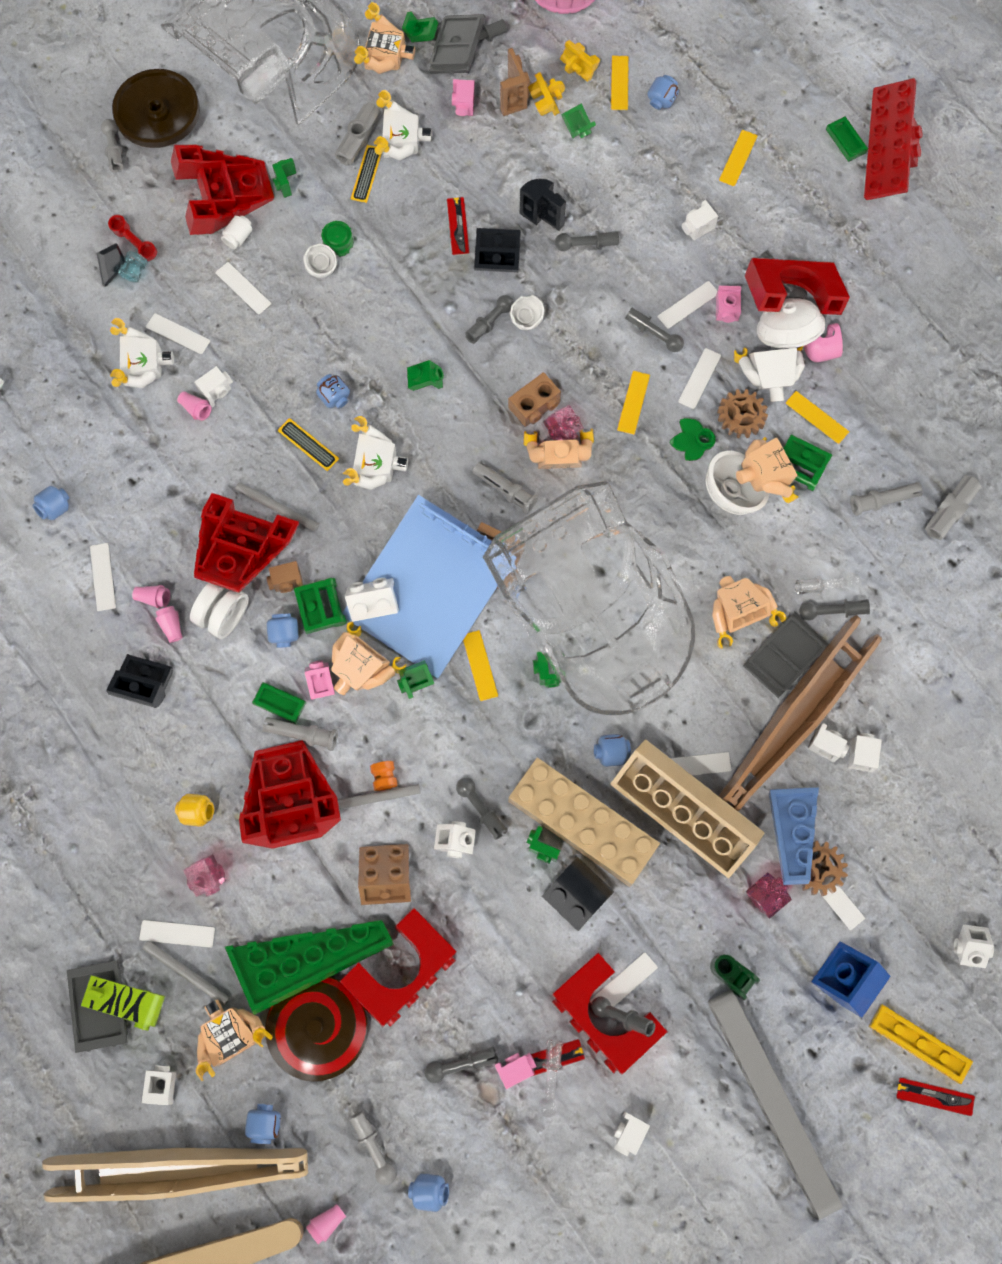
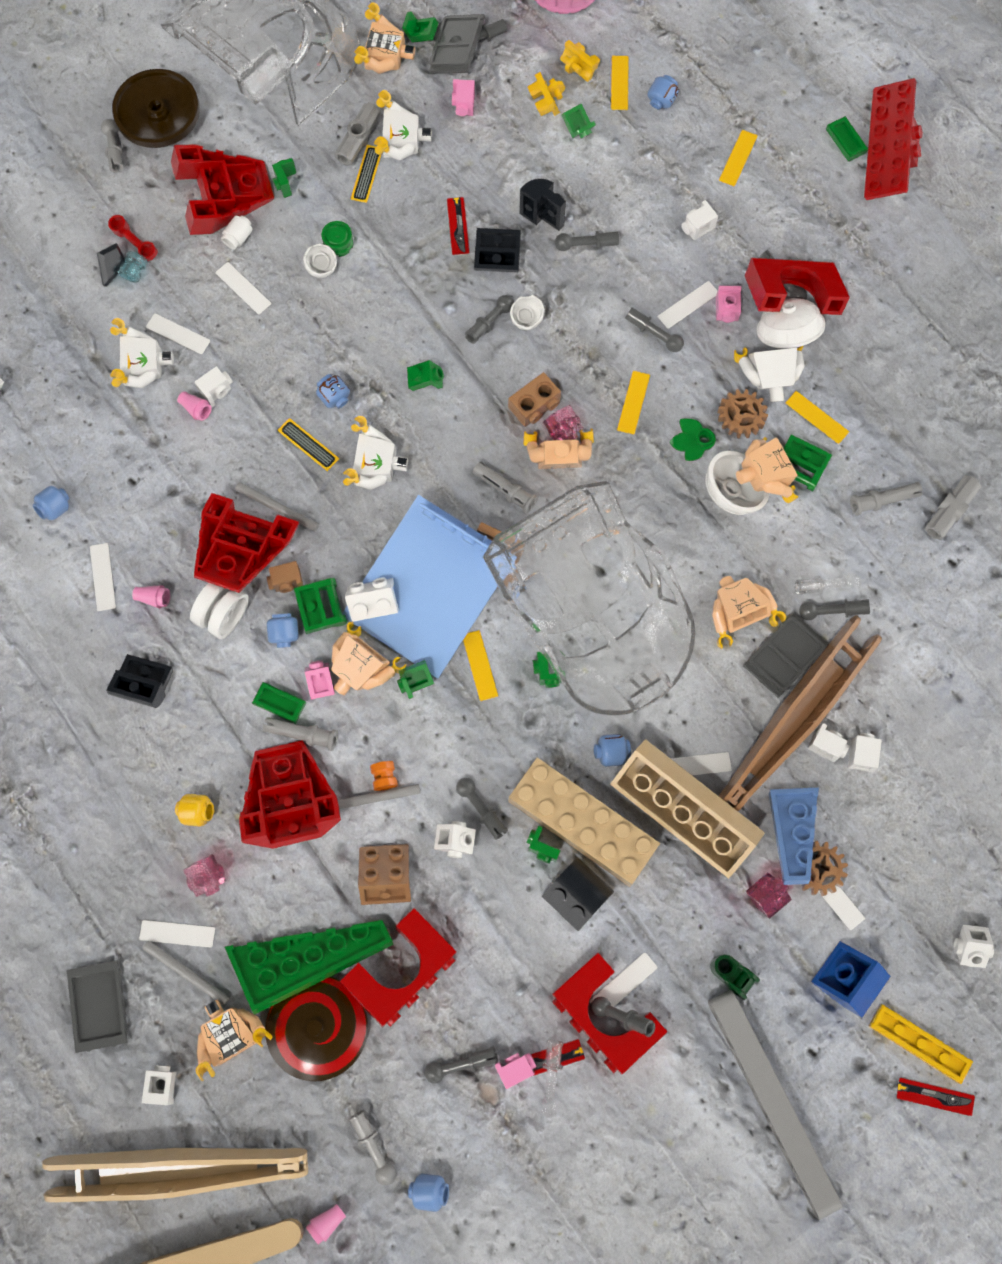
(124, 1002): lime door -> none
(169, 622): bright pink cone -> none
(262, 1124): medium blue head -> none
(514, 90): medium nougat bracket -> none
(630, 1134): white brick -> none
(699, 378): white sticker -> none
(826, 348): bright pink helmet -> none

